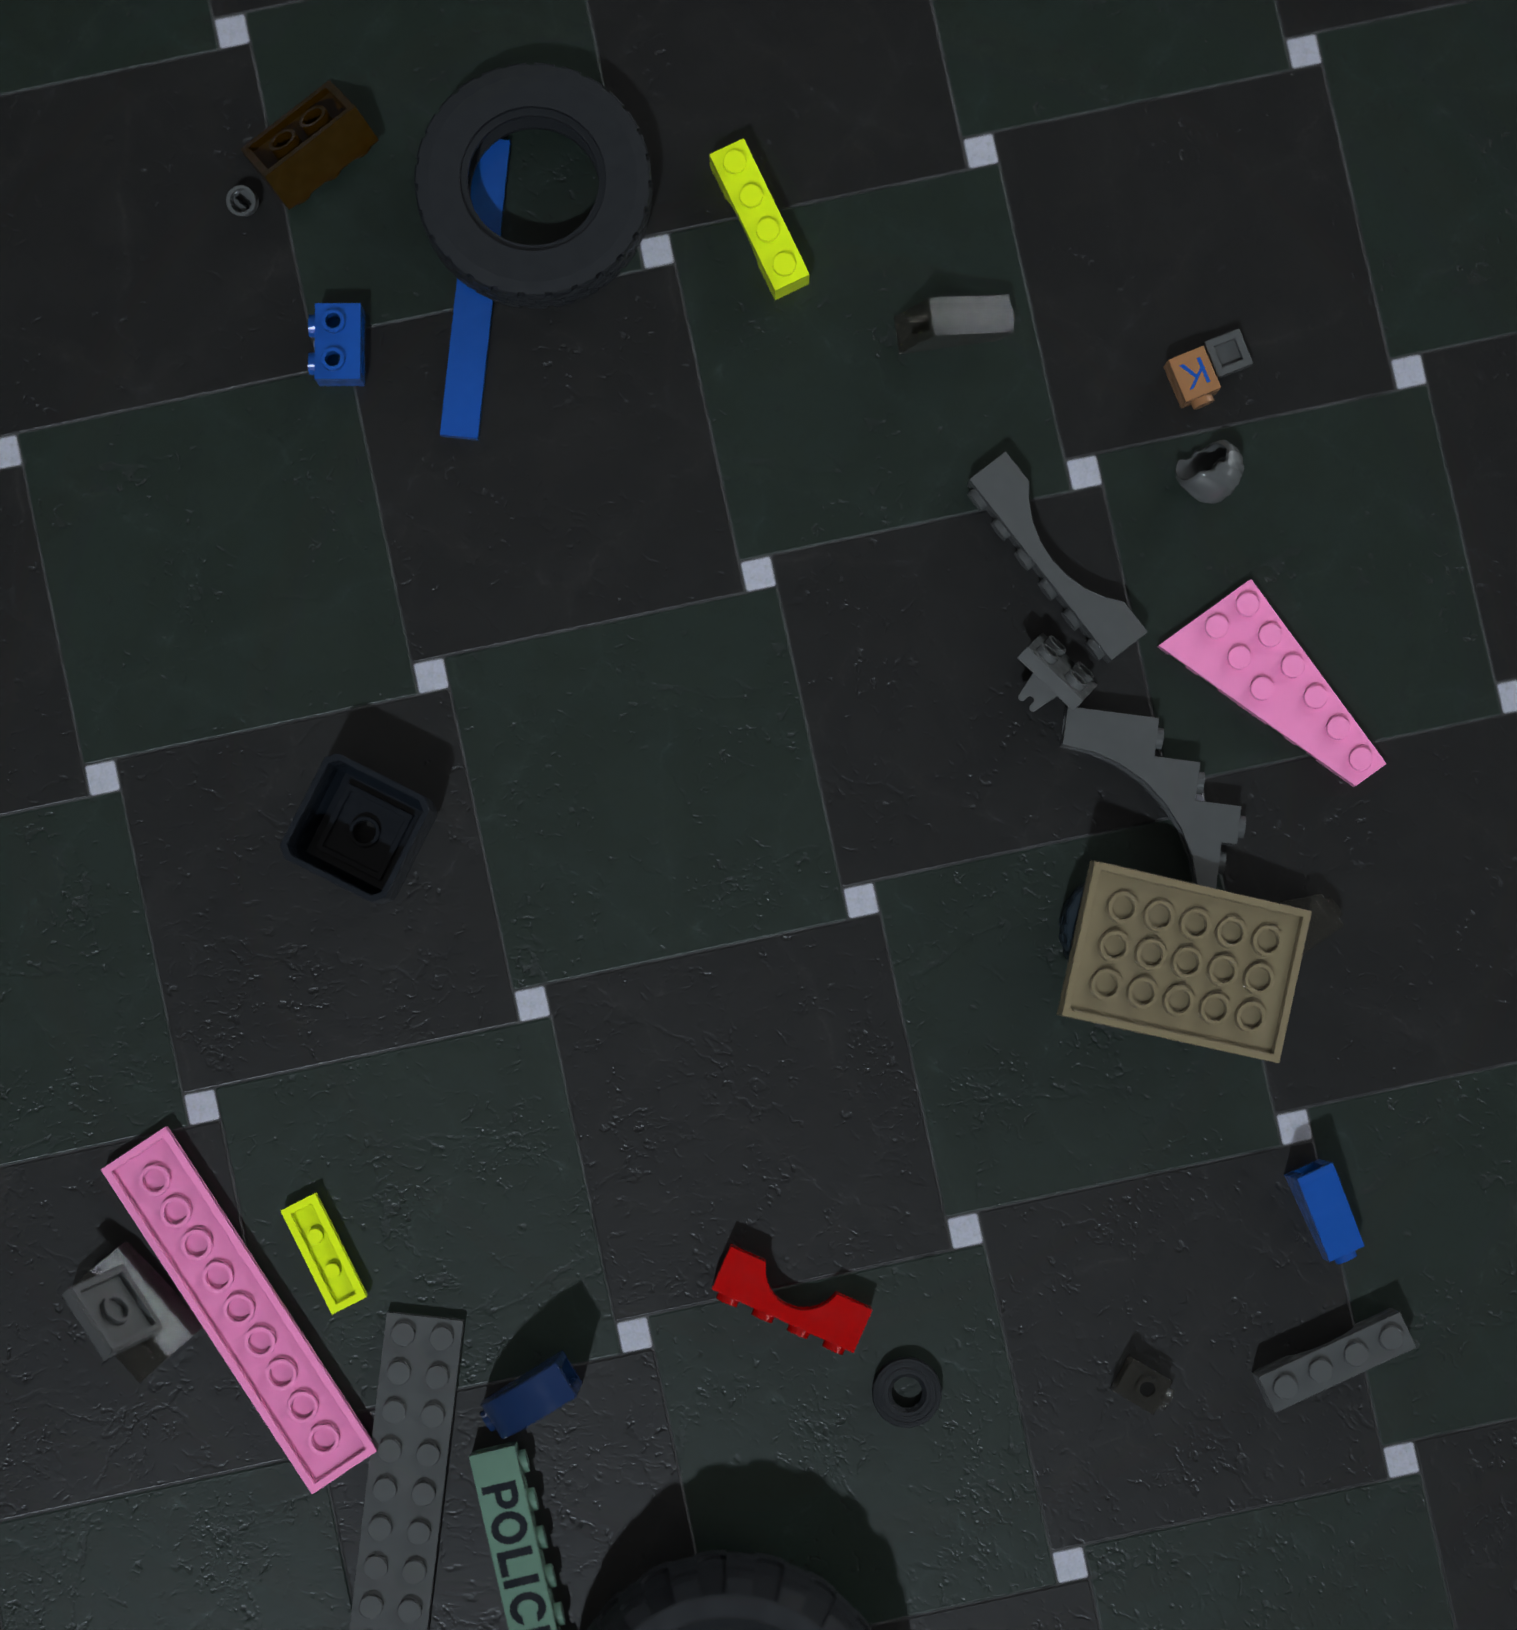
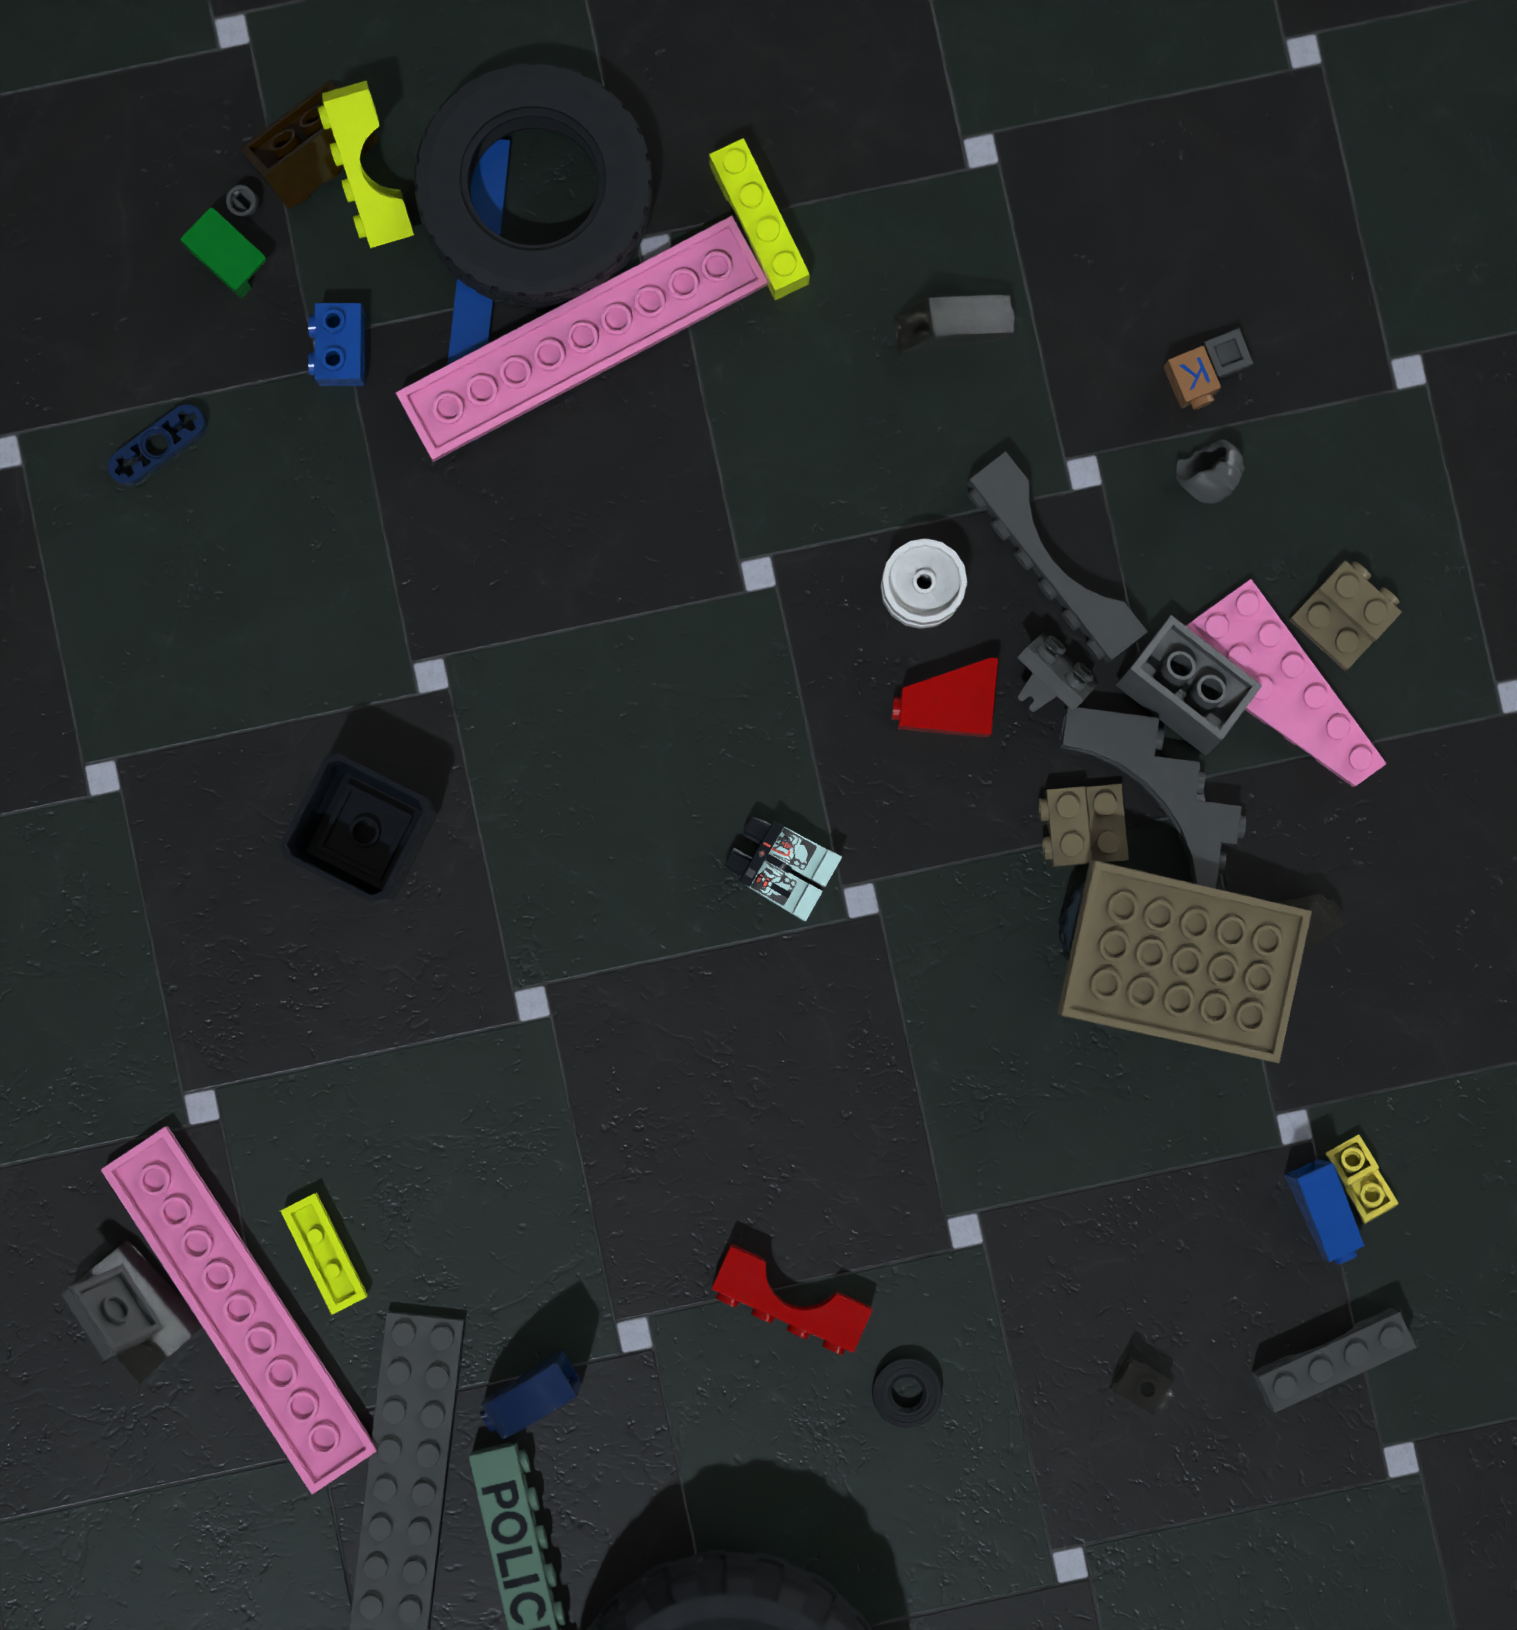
(141, 441): none -> dark blue beam
(224, 251): none -> green panel
(352, 119): none -> neon yellow arch
(582, 338): none -> bright pink plate
(771, 865): none -> hips
(933, 563): none -> white wheel
(950, 703): none -> red slope
(1084, 825): none -> dark tan plate
(1189, 685): none -> dark grey slope
(1346, 614): none -> dark tan plate
(1361, 1179): none -> light yellow slope

